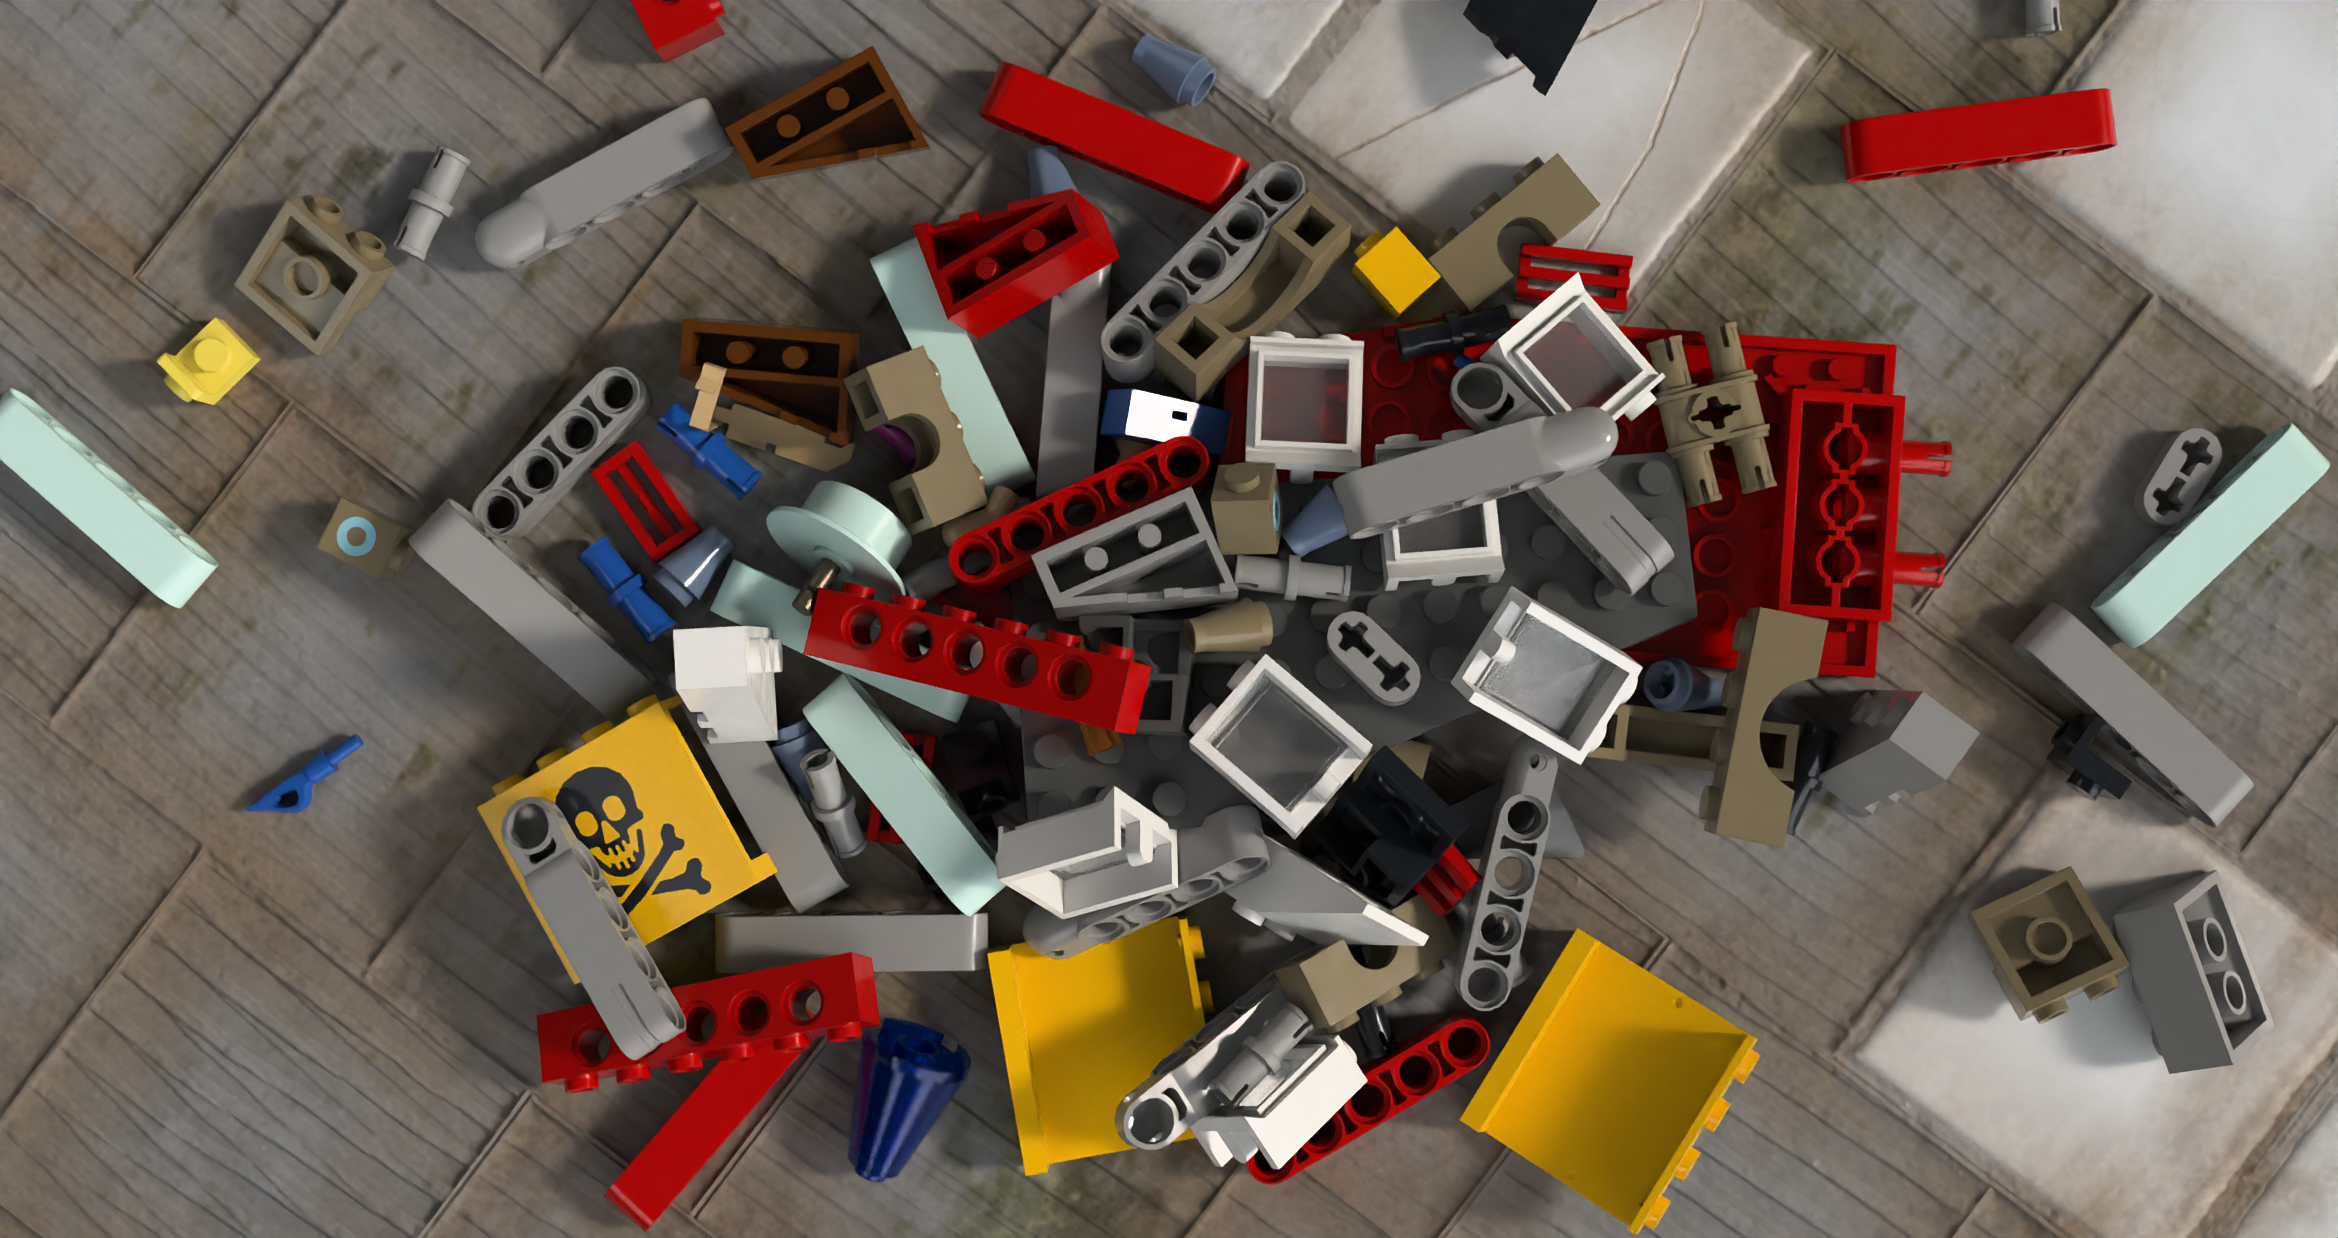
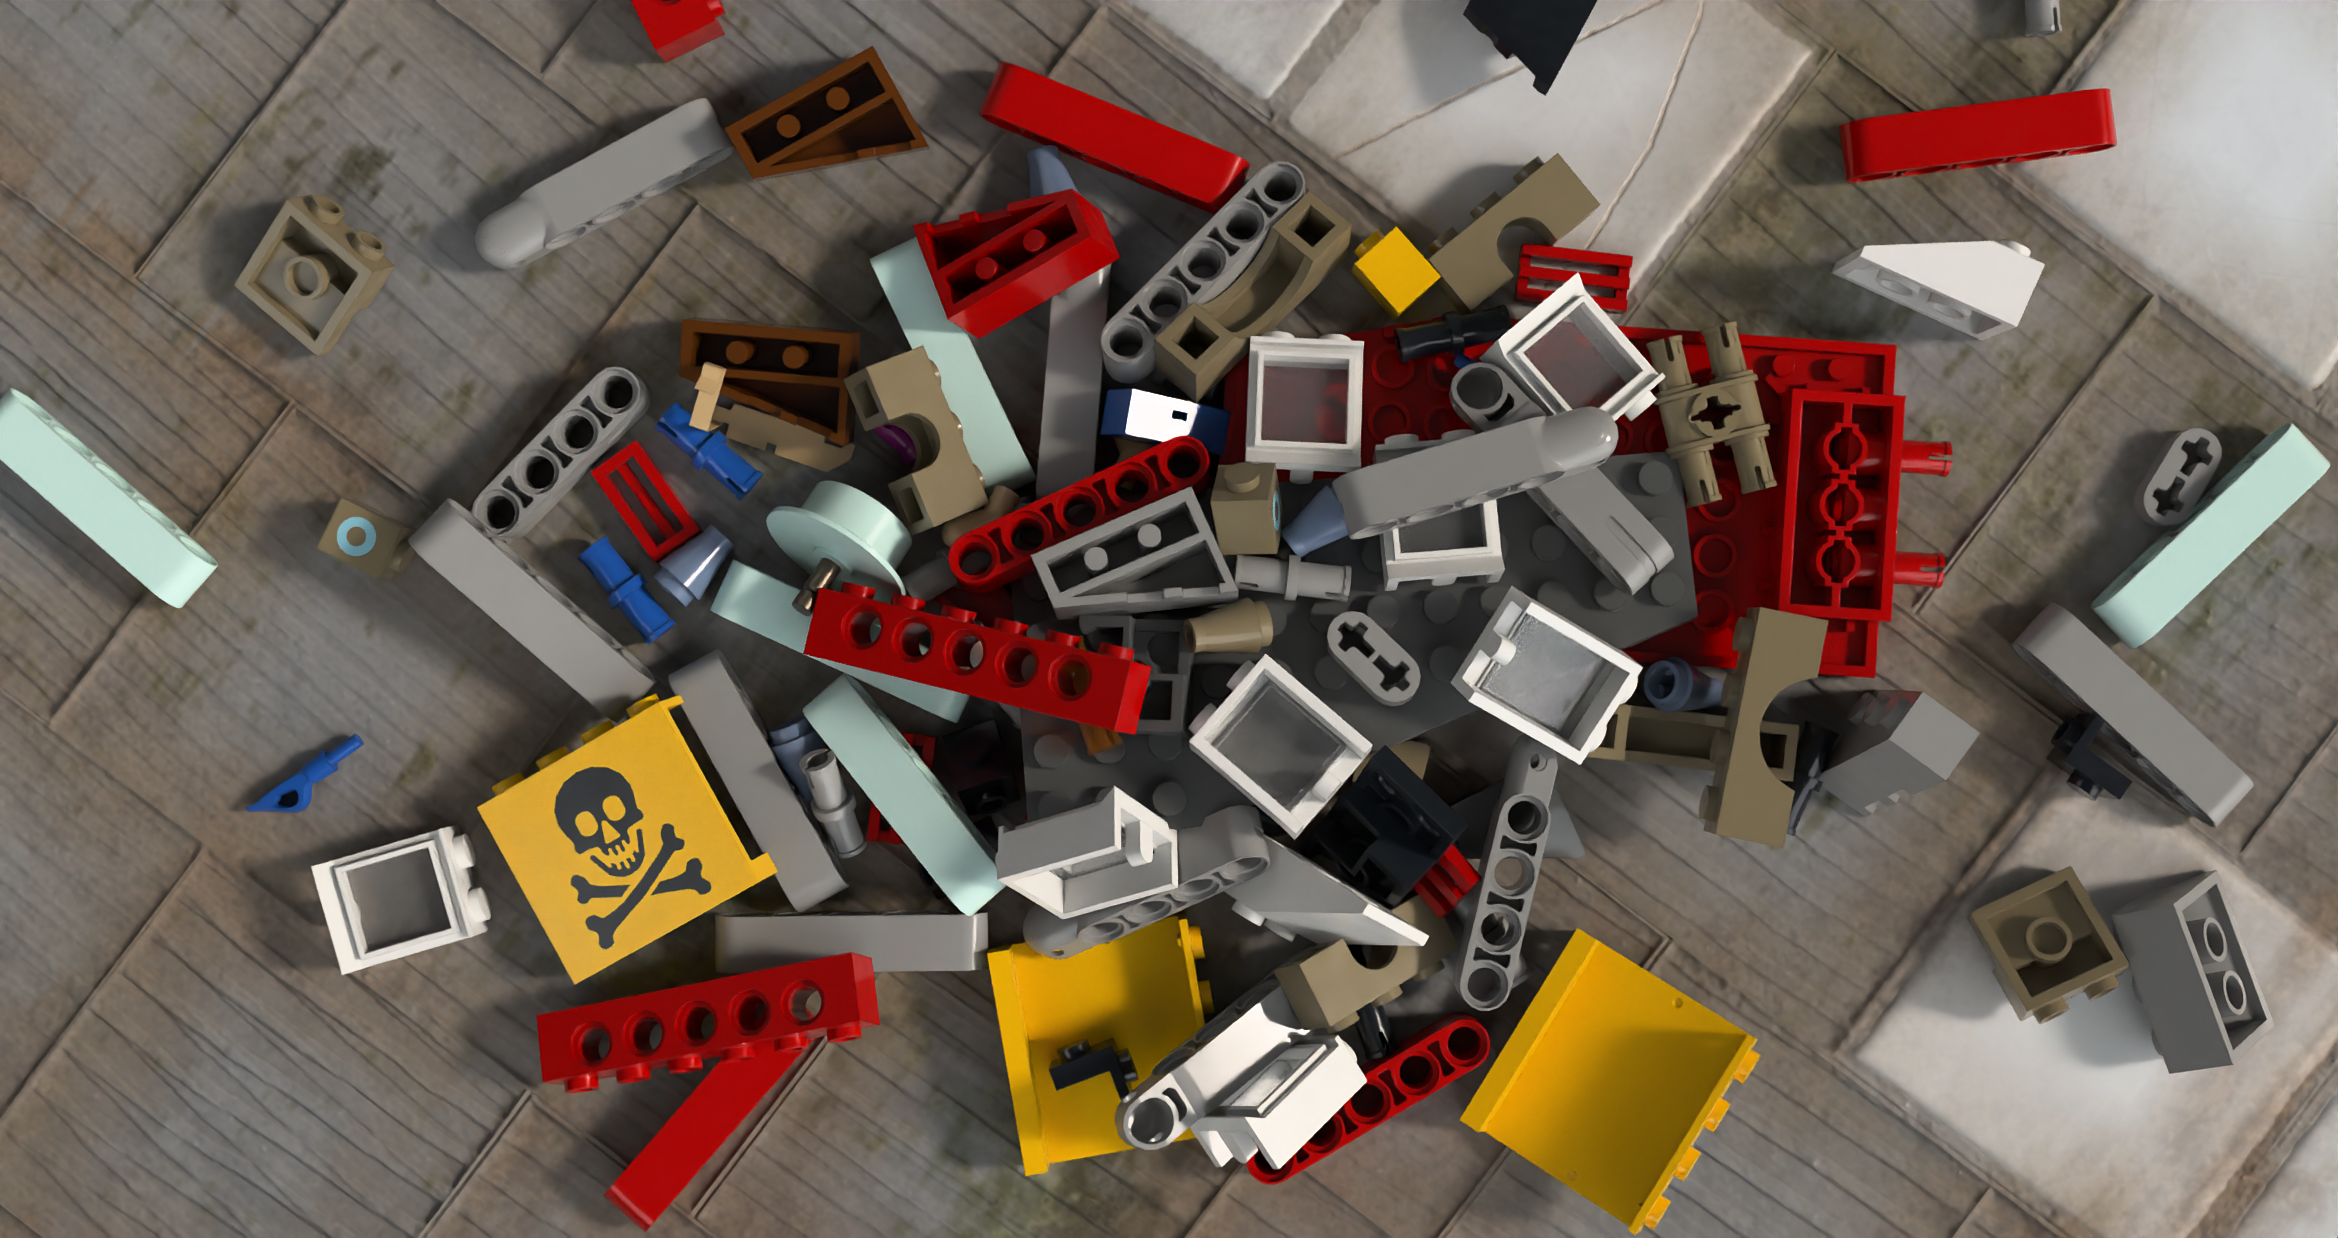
(208, 364): light yellow bracket -> none
(401, 898): none -> window
(430, 203): light grey pin -> none
(592, 927): light grey piece -> none
(729, 680): white wedge -> none
(900, 1094): clear blue cone -> none
(1081, 1061): none -> black bracket
(1176, 70): sand blue cone -> none
(1260, 1056): light grey pin -> none
(1961, 284): none -> white slope

